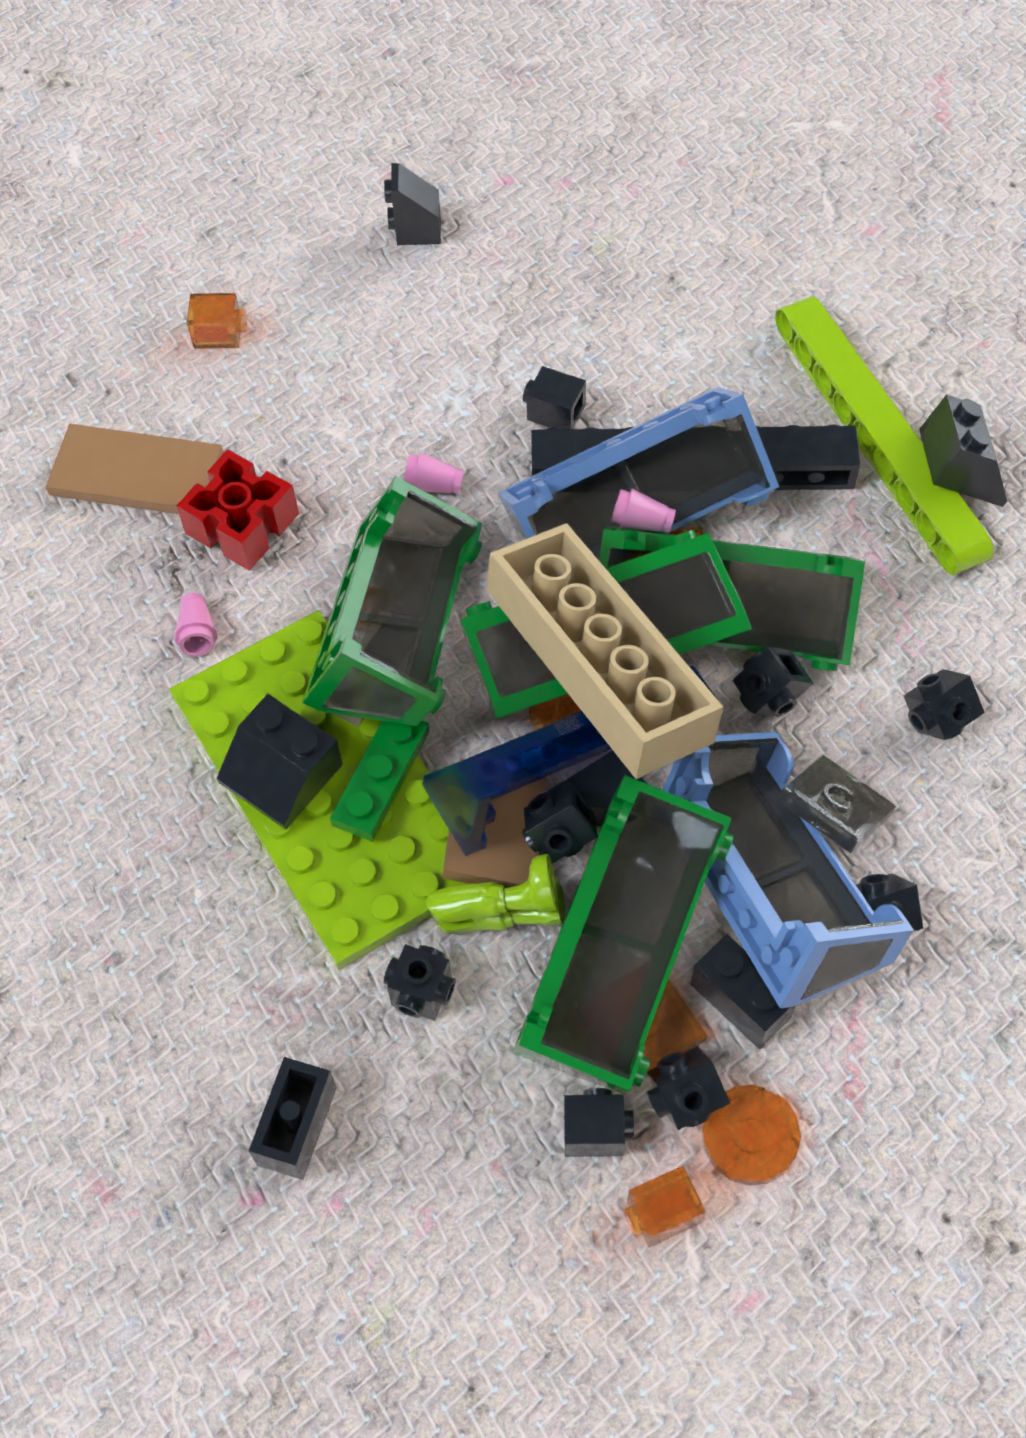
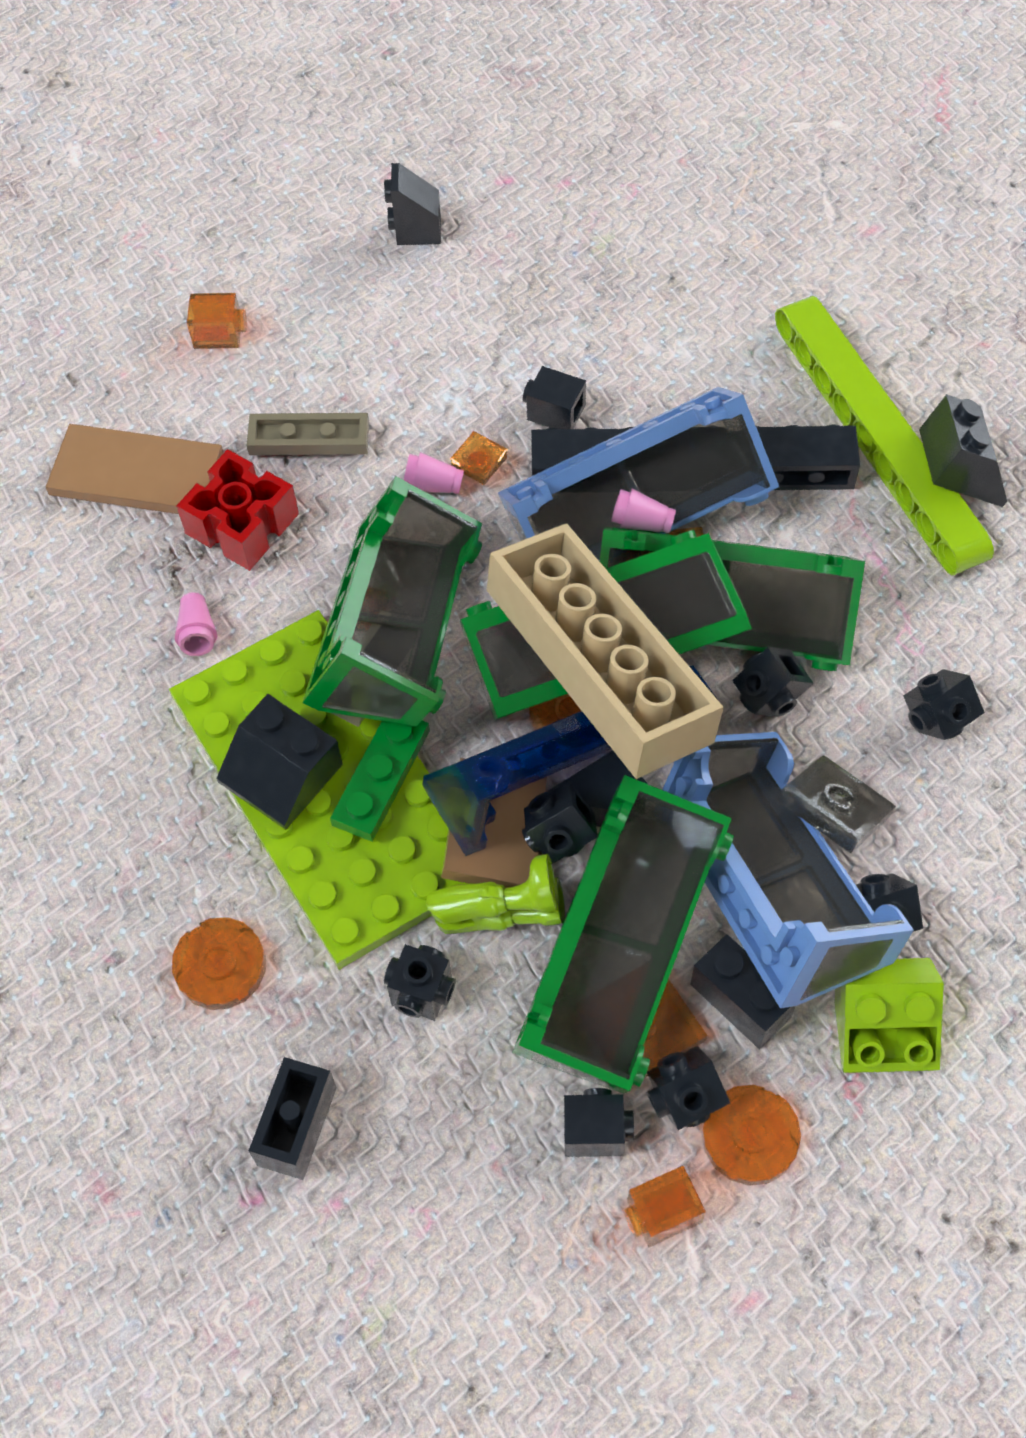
(219, 963): none -> clear orange tile
(308, 434): none -> dark tan plate
(479, 457): none -> clear orange plate
(891, 1018): none -> lime slope

